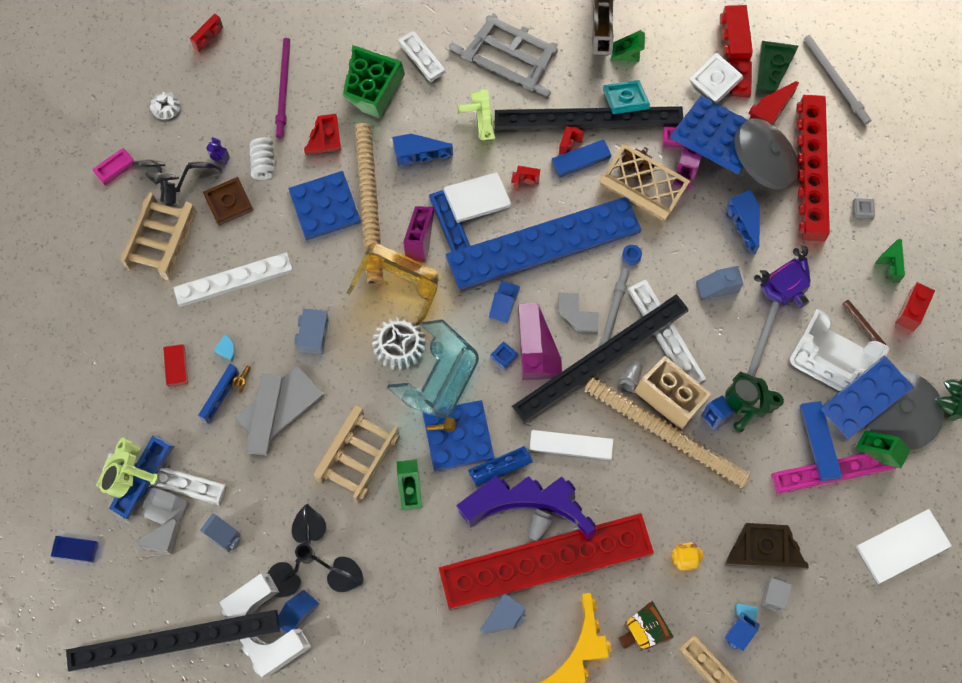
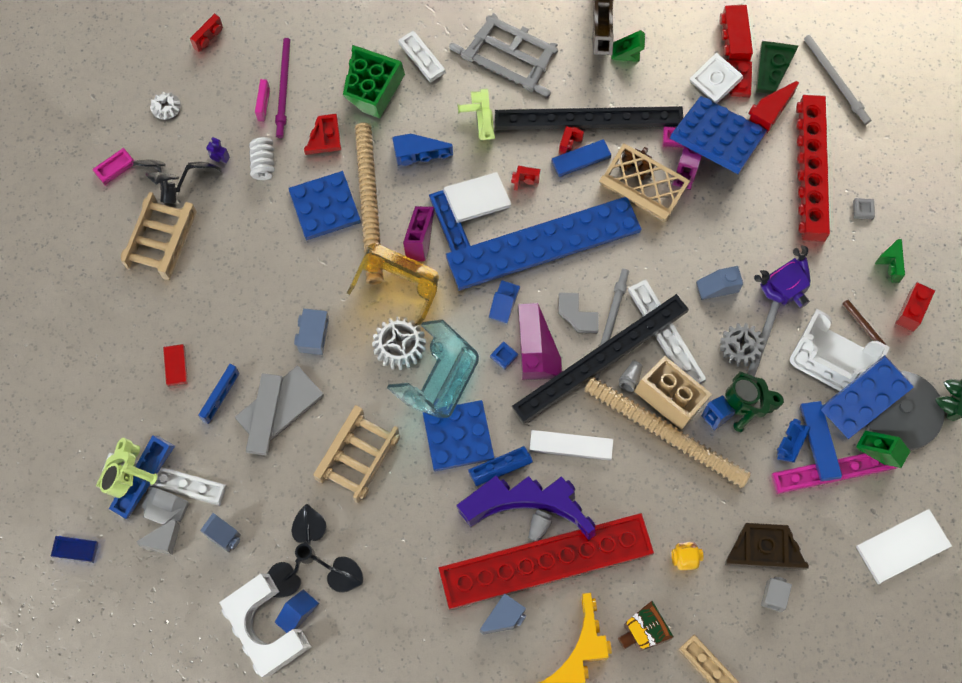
(173, 640): black plate -> none
(225, 348): medium azure tile -> none
(228, 201): reddish brown tile -> none
(232, 279): white plate -> none
(240, 381): pearl gold hand -> none
(262, 100): none -> dark pink tile
(409, 484): green slope -> none
(449, 425): pearl gold hand -> none
(626, 97): teal tile -> none
(631, 254): blue tile -> none
(732, 342): none -> light grey gear
(741, 631): blue brick -> none
(746, 215): blue slope -> none
(746, 609): medium azure tile -> none
(766, 154): dark grey dish -> none
(793, 442): none -> blue hinge

